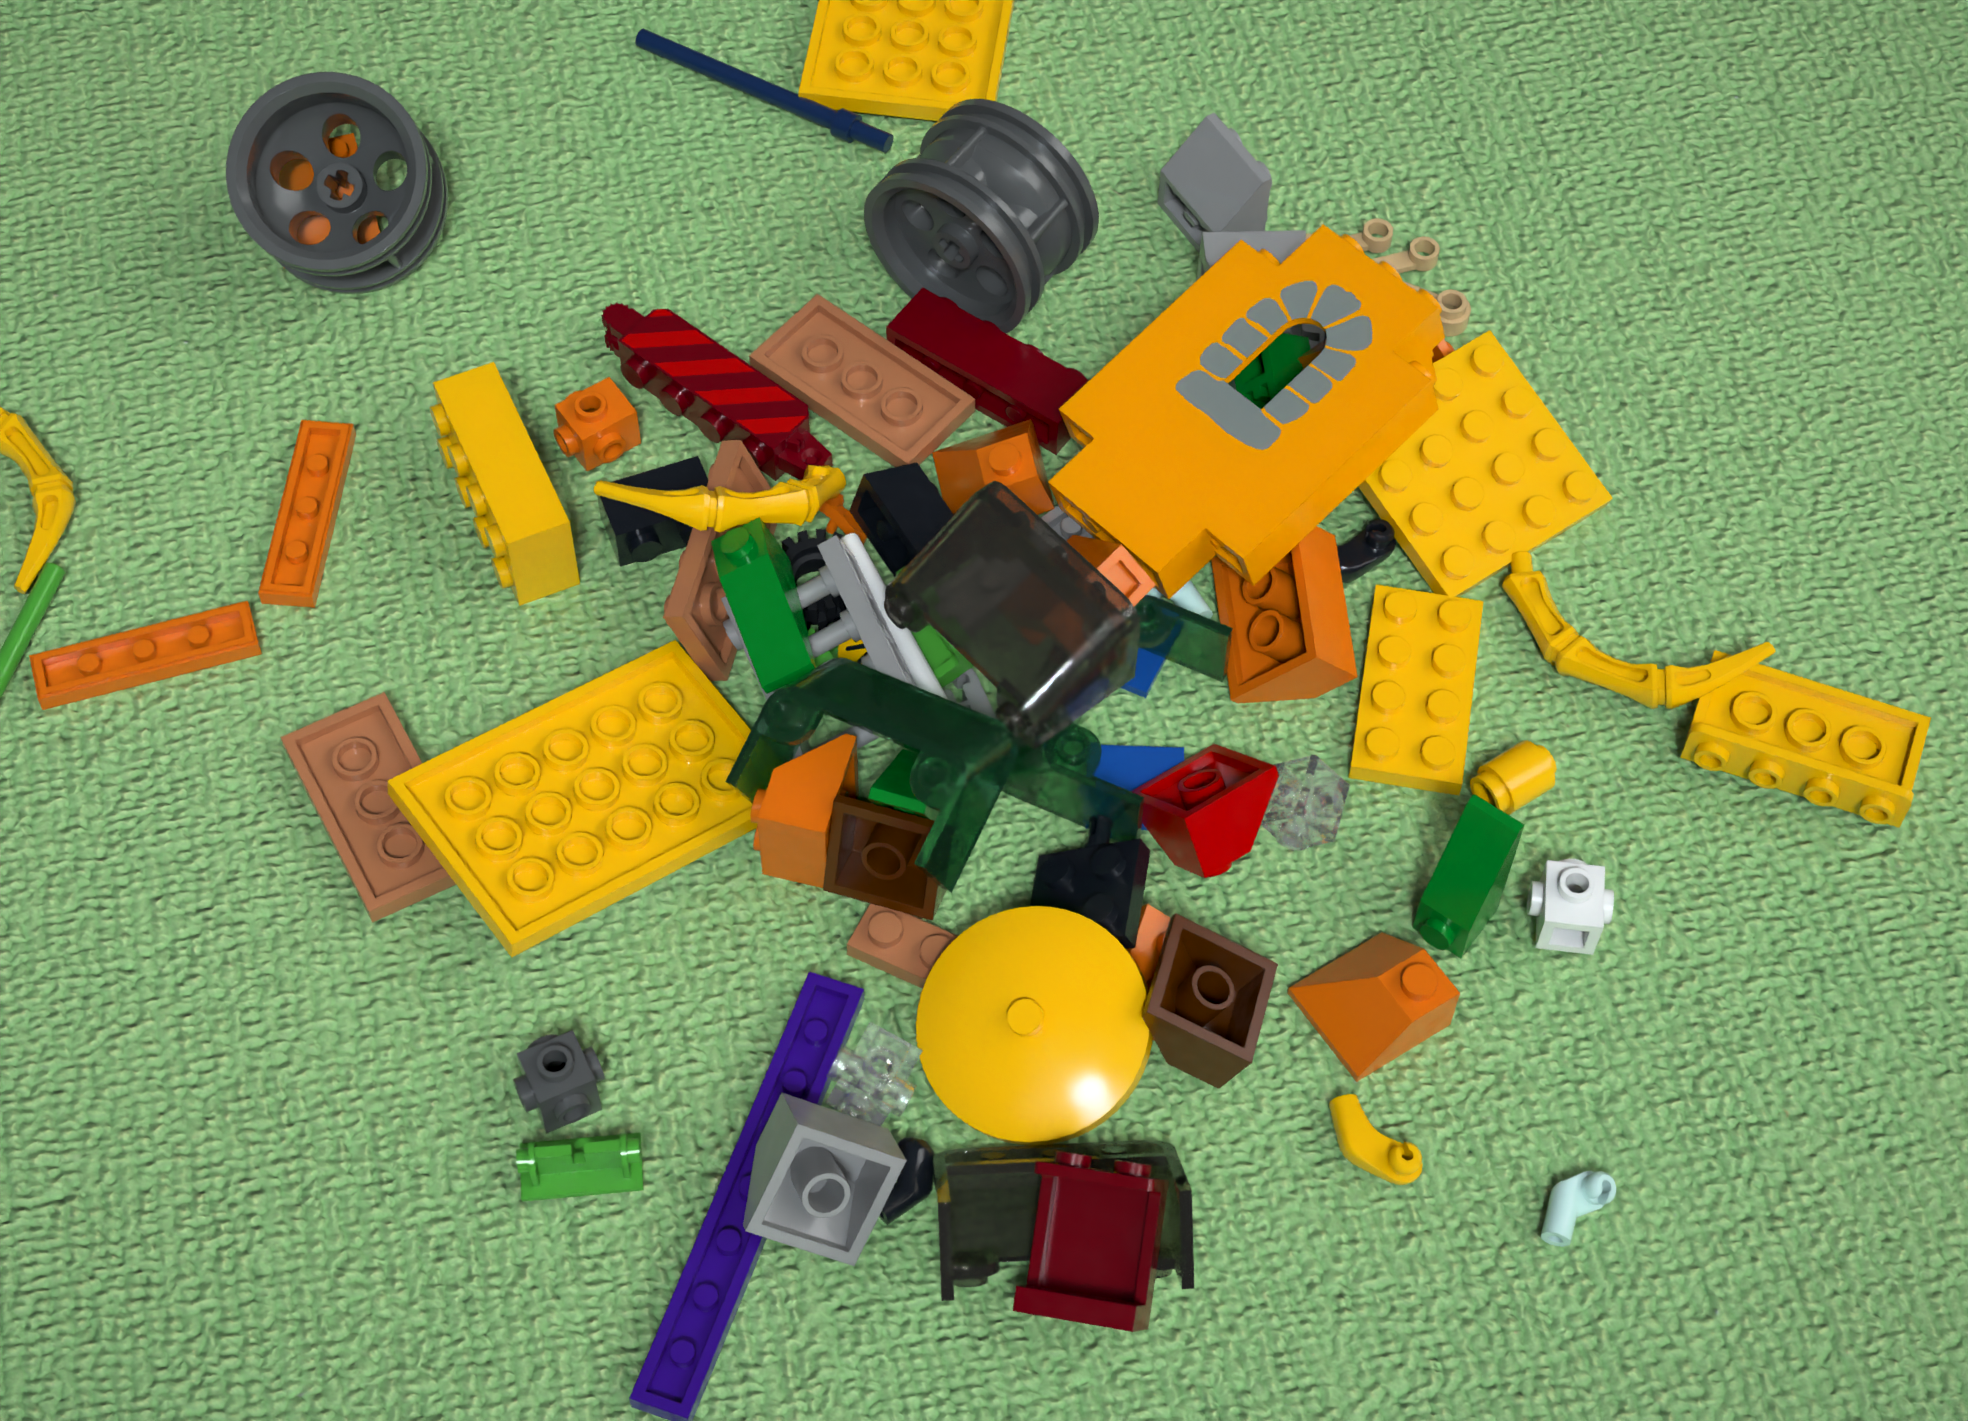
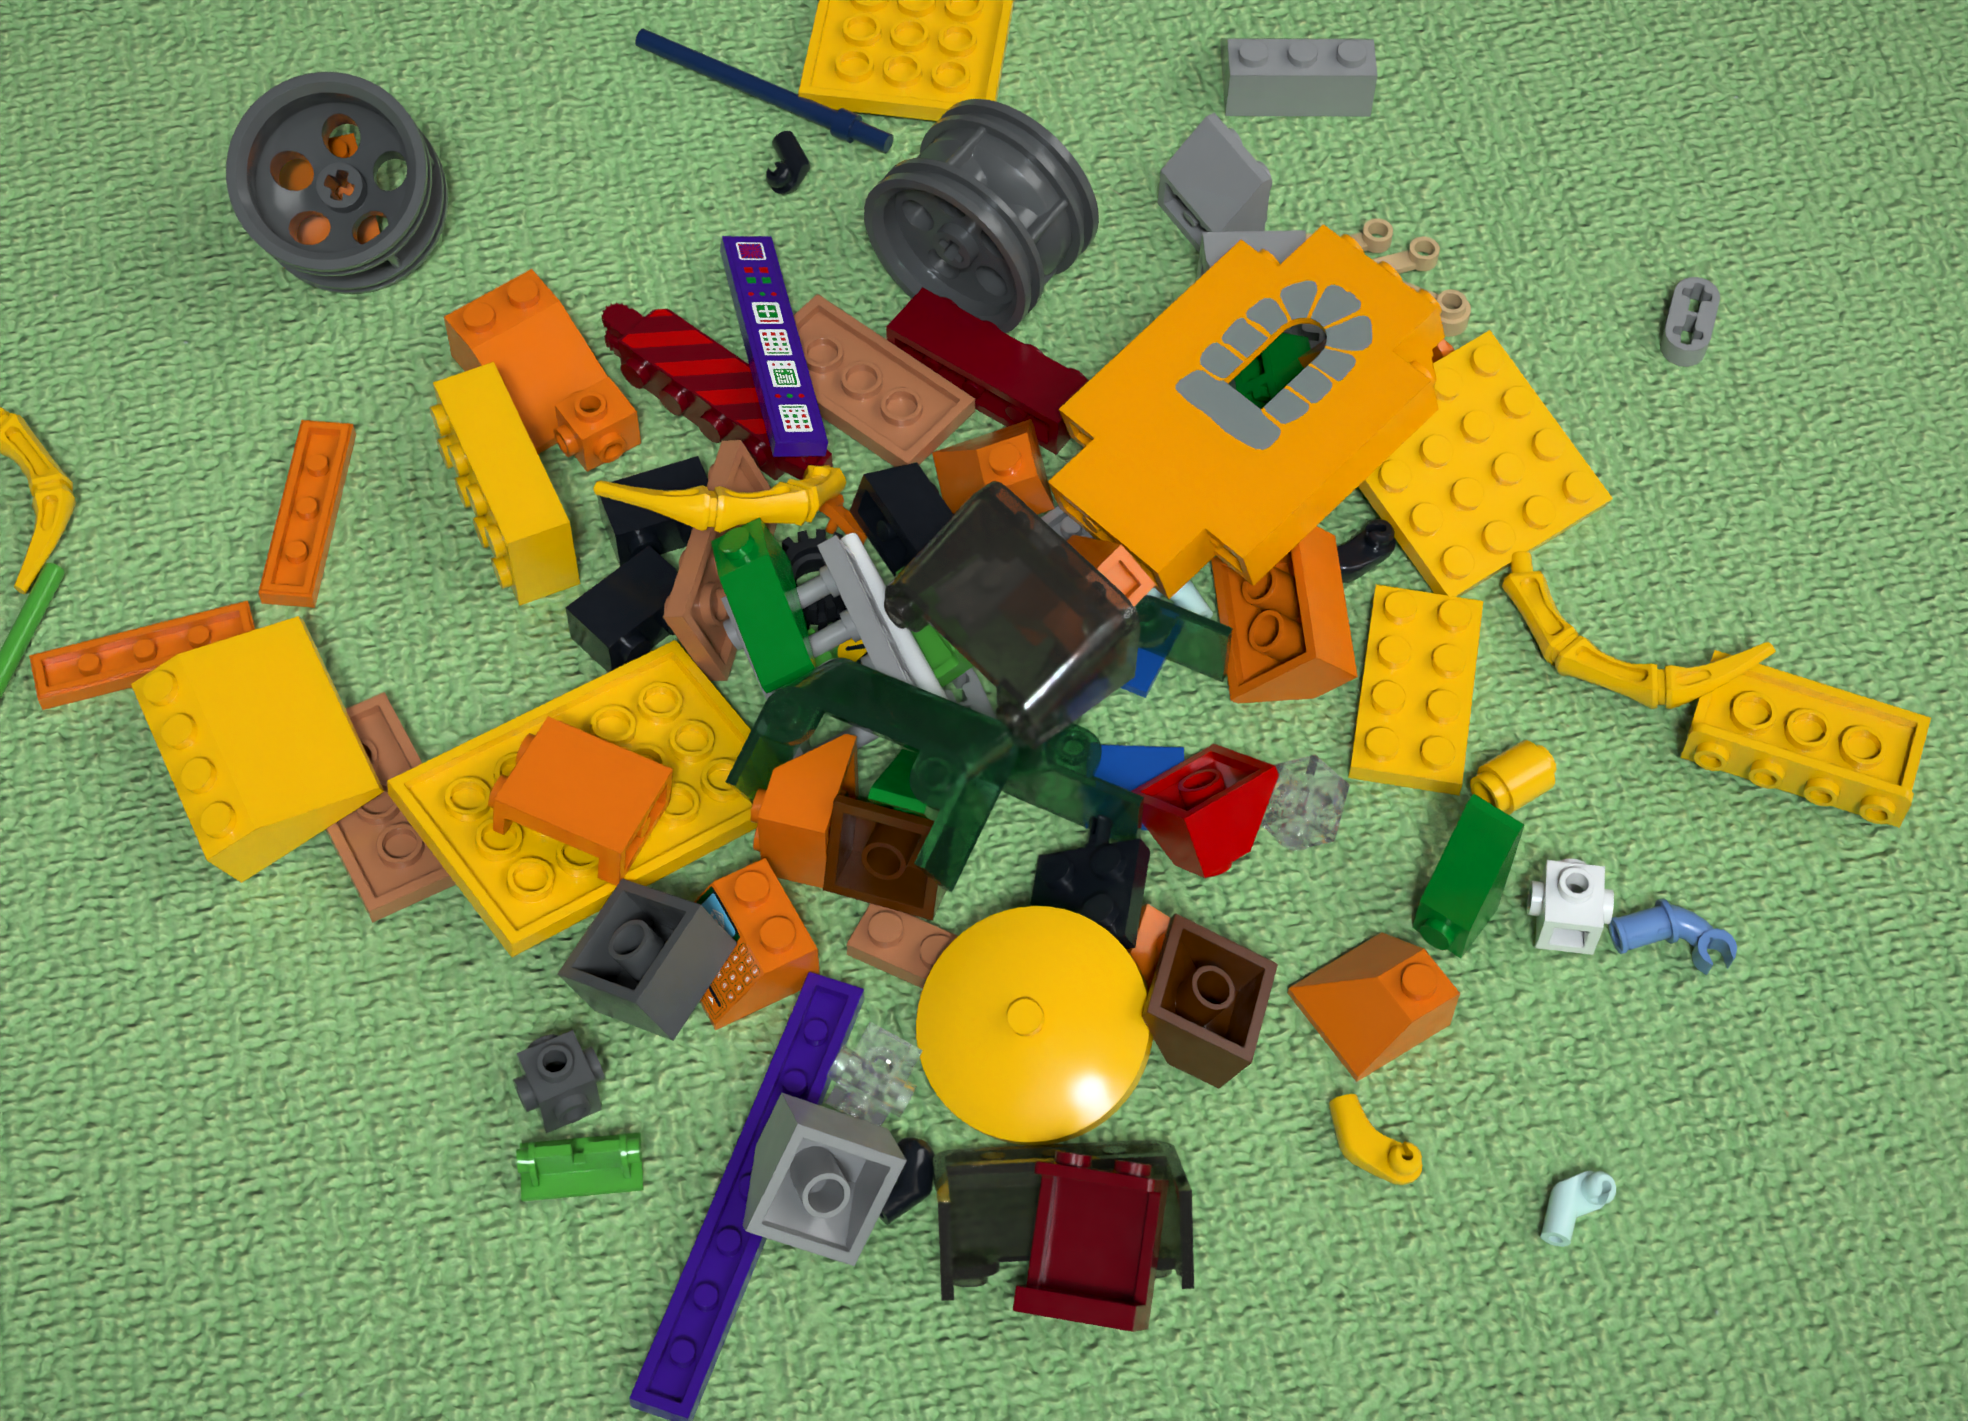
(256, 744): none -> yellow slope
(532, 346): none -> orange slope
(583, 795): none -> orange panel
(624, 611): none -> black brick
(647, 958): none -> dark grey brick
(771, 946): none -> orange slope
(773, 347): none -> dark purple tile
(791, 168): none -> black arm
(1298, 76): none -> light grey slope
(1672, 923): none -> medium blue piece
(1681, 319): none -> light grey beam

